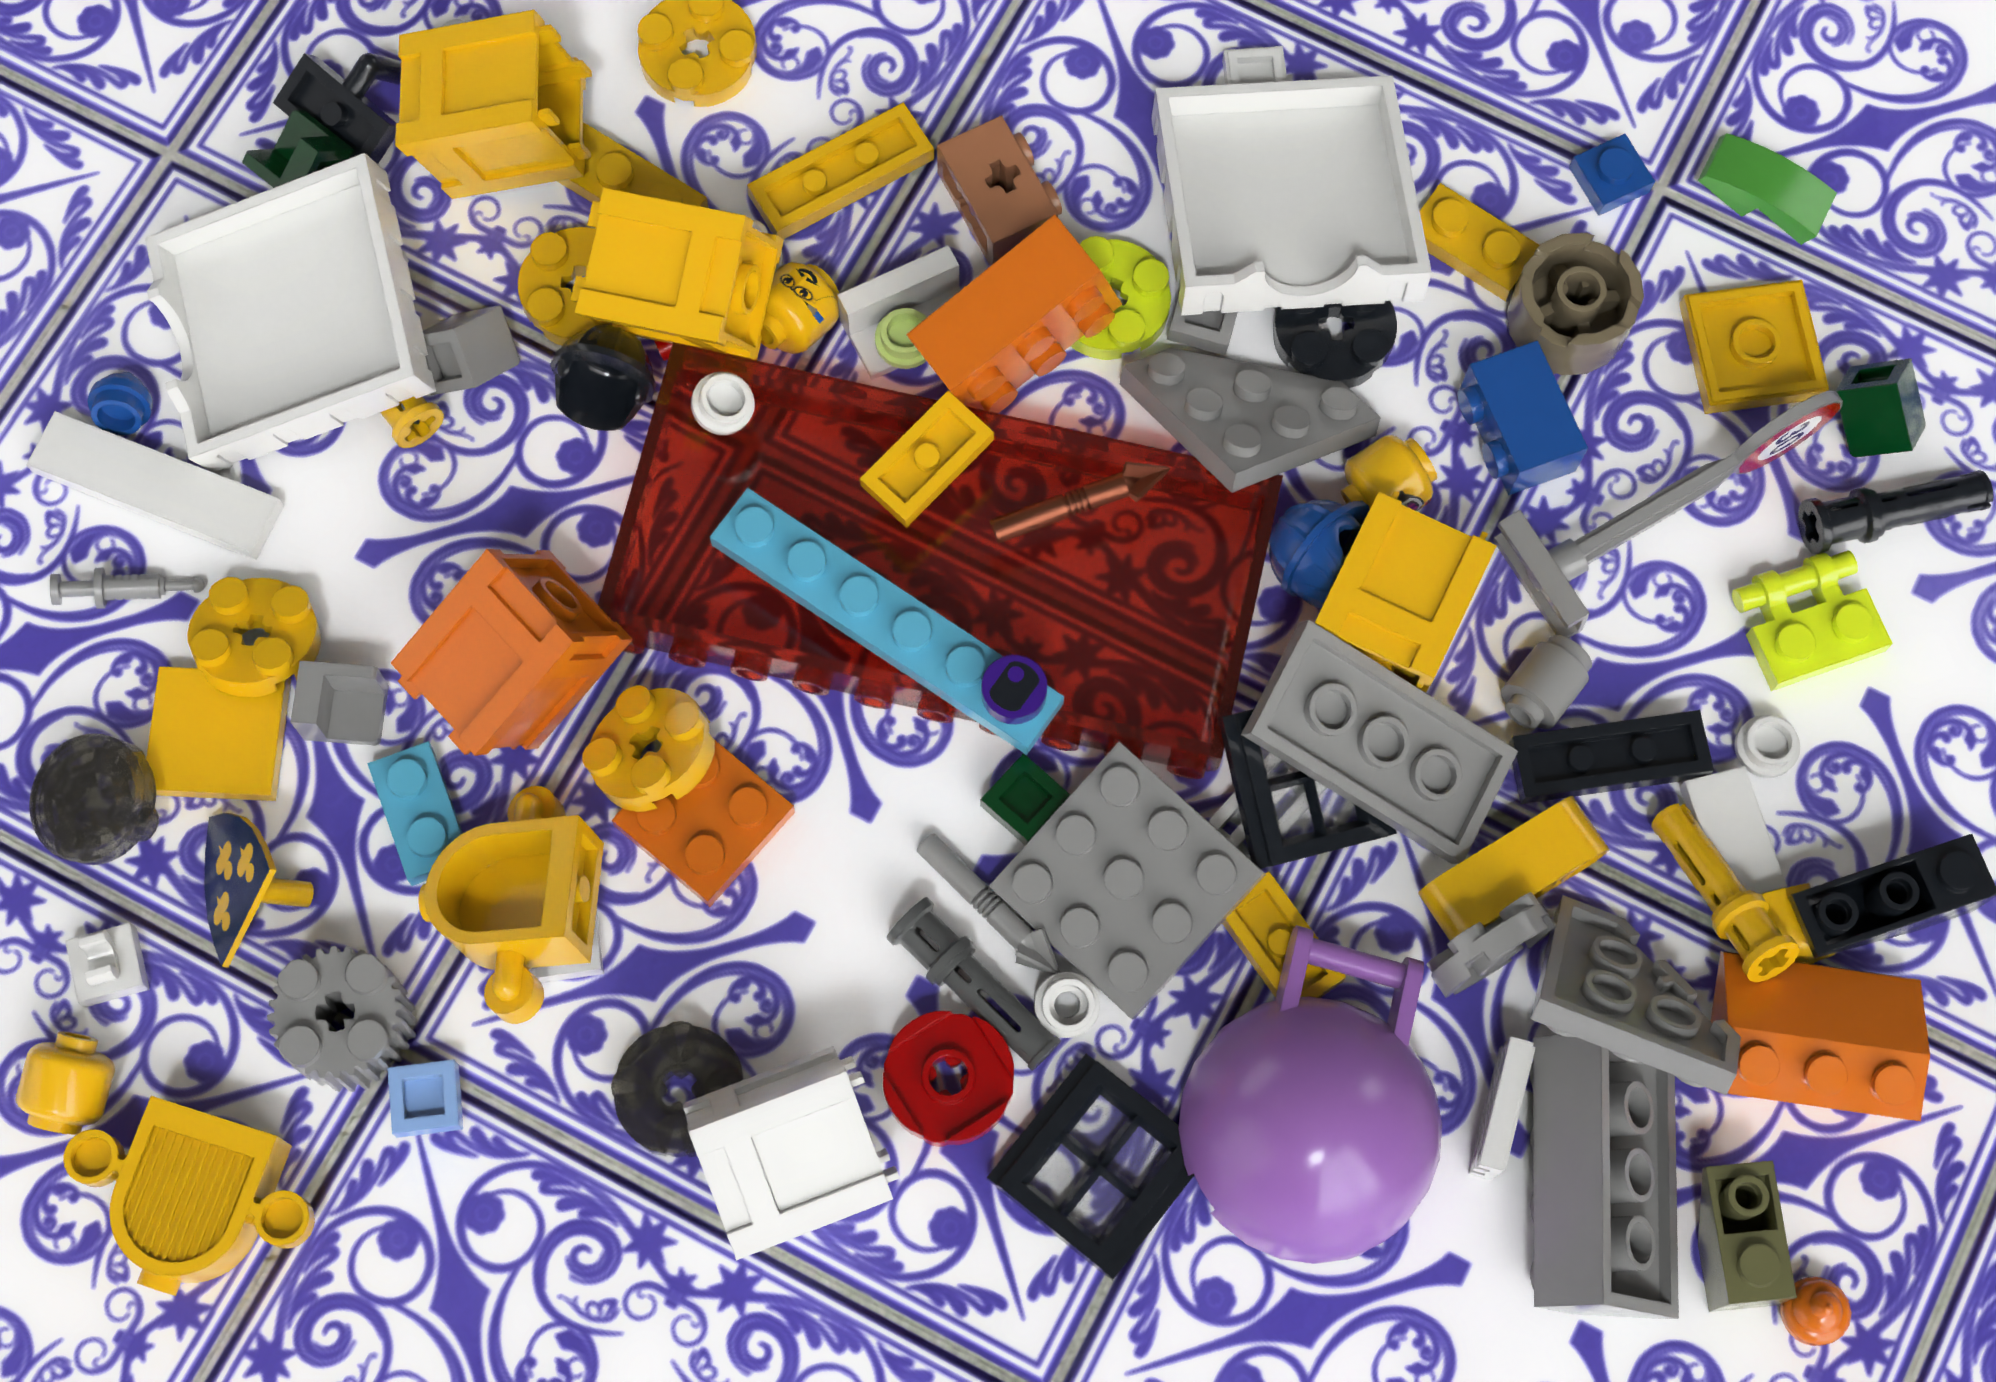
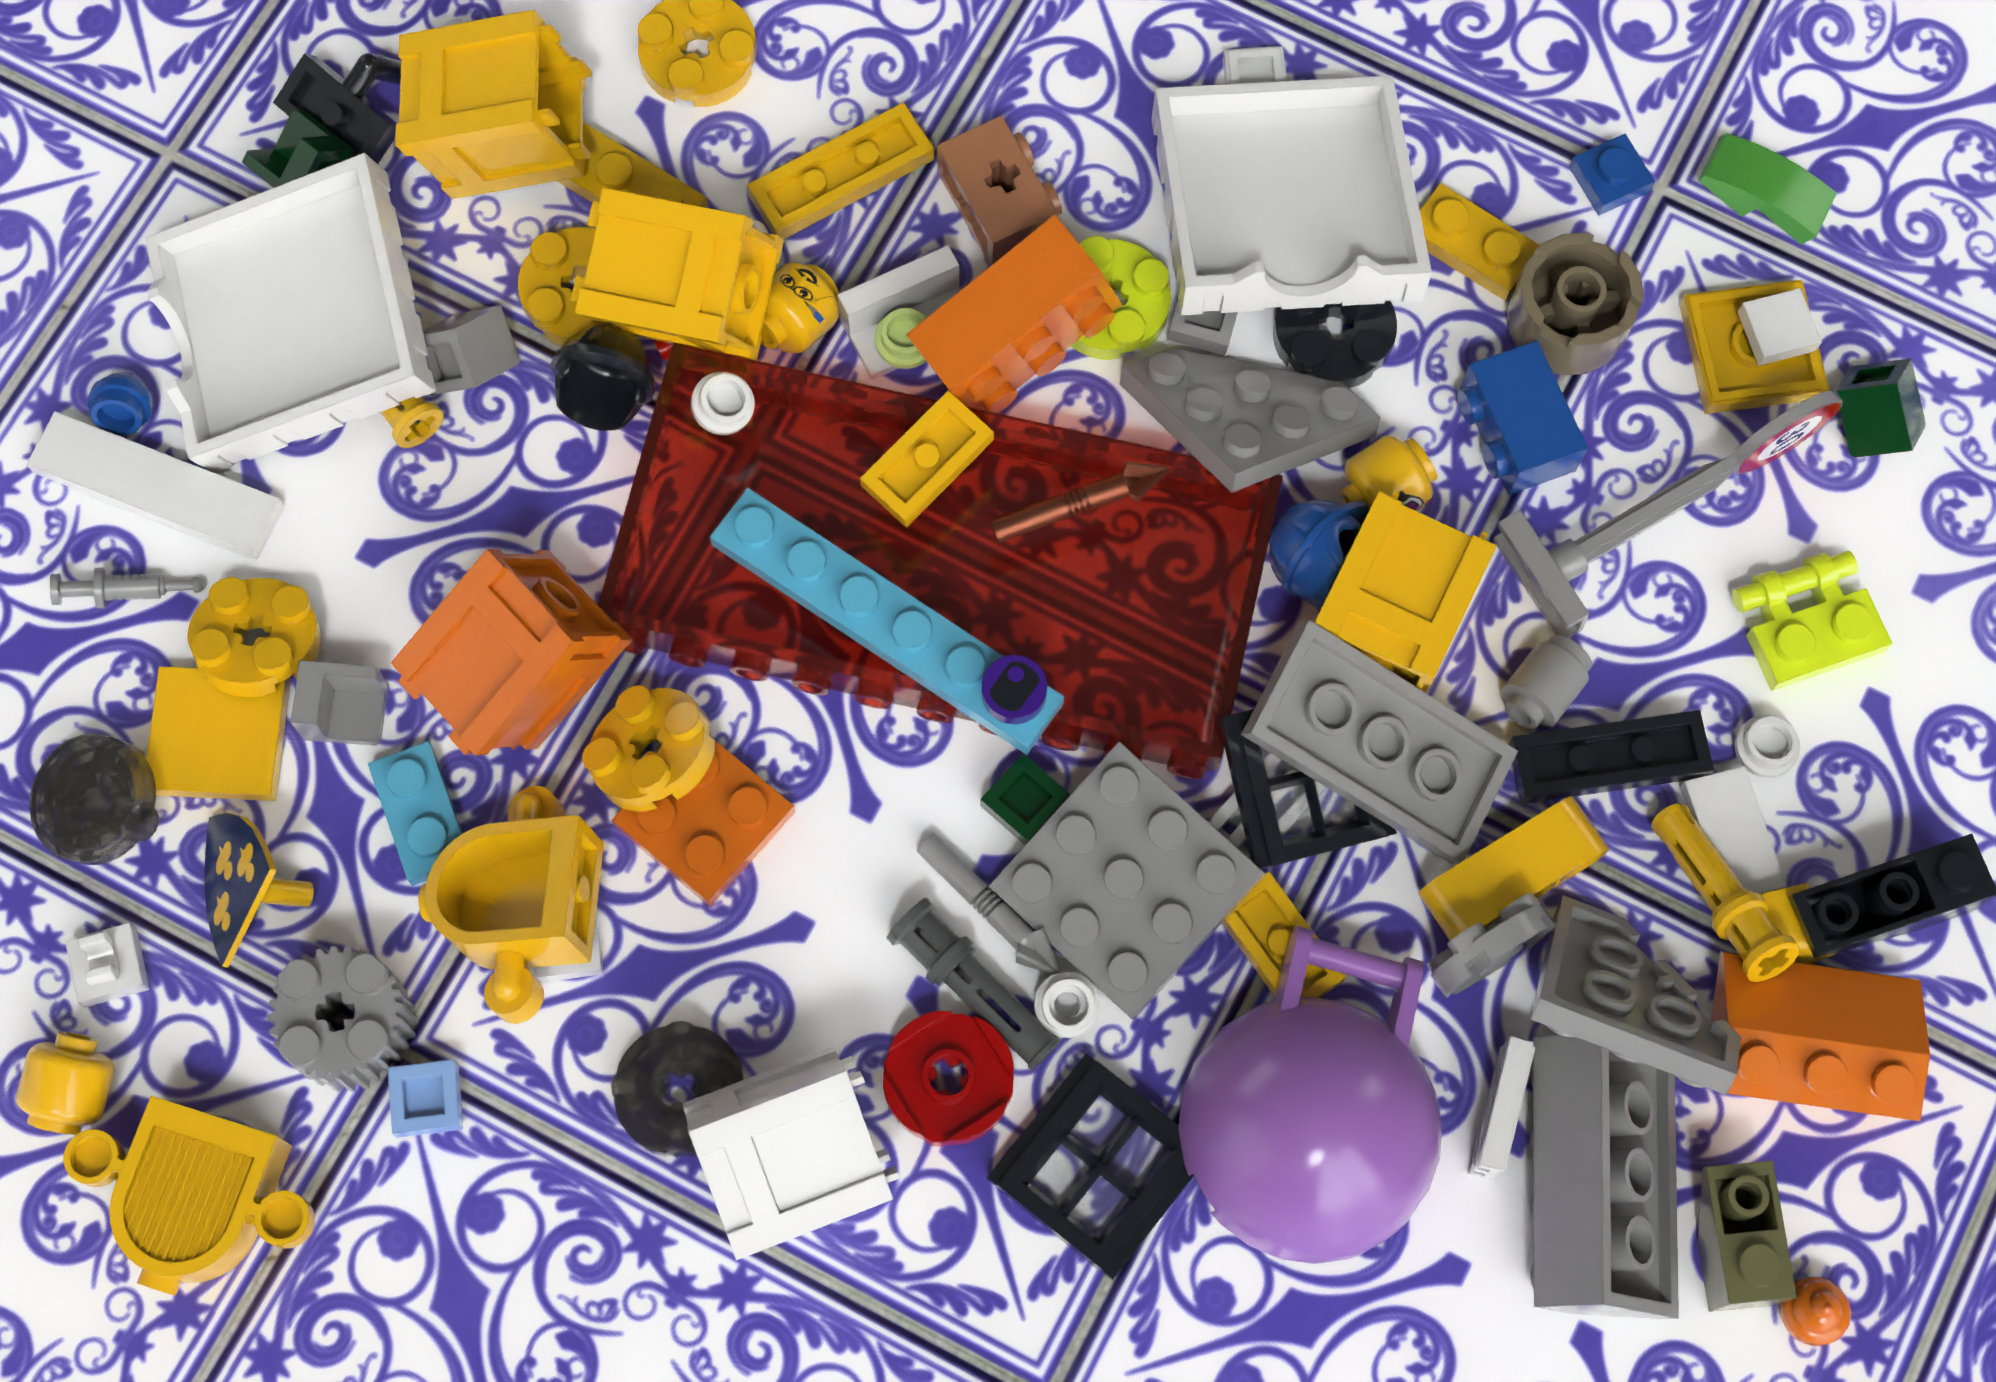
(1779, 326): none -> white tile
(1869, 514): black pin -> none

